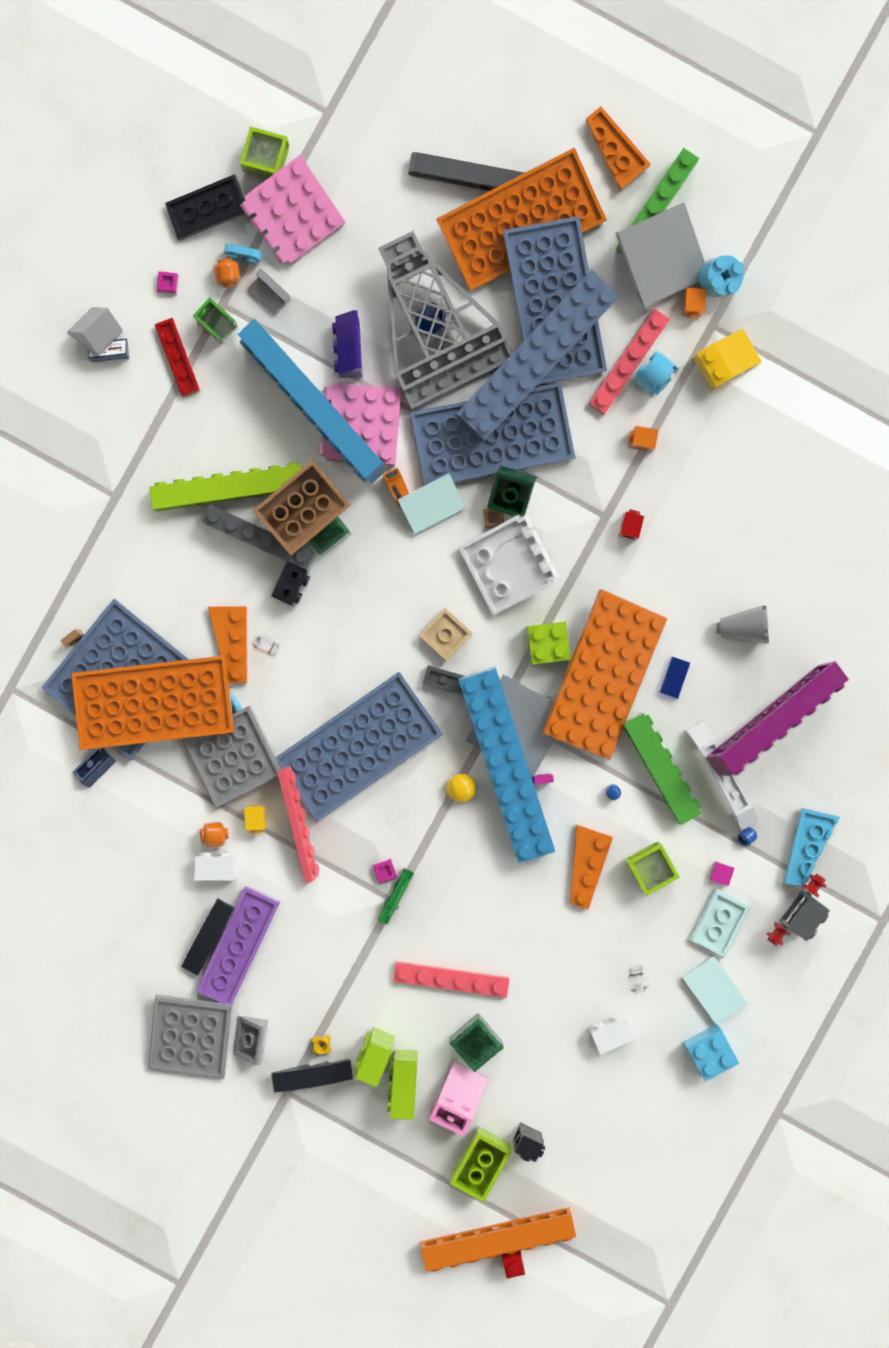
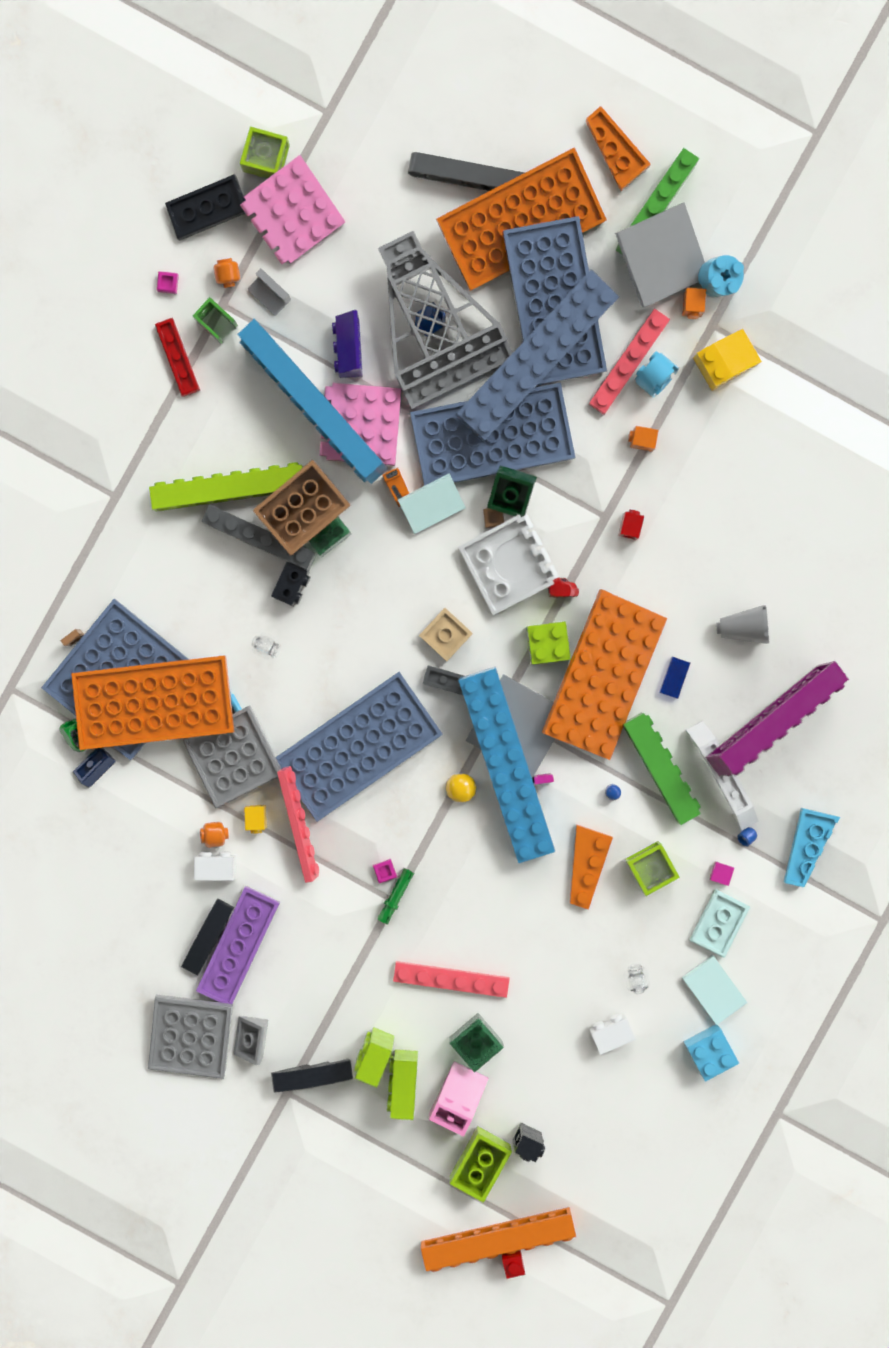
(70, 734): none -> green rock
(96, 329): light grey slope -> none
(116, 350): slope -> none
(231, 636): orange wing -> none
(250, 255): medium azure plate -> none
(321, 1049): yellow plate -> none
(562, 588): none -> red rock
(803, 914): dark grey brick -> none

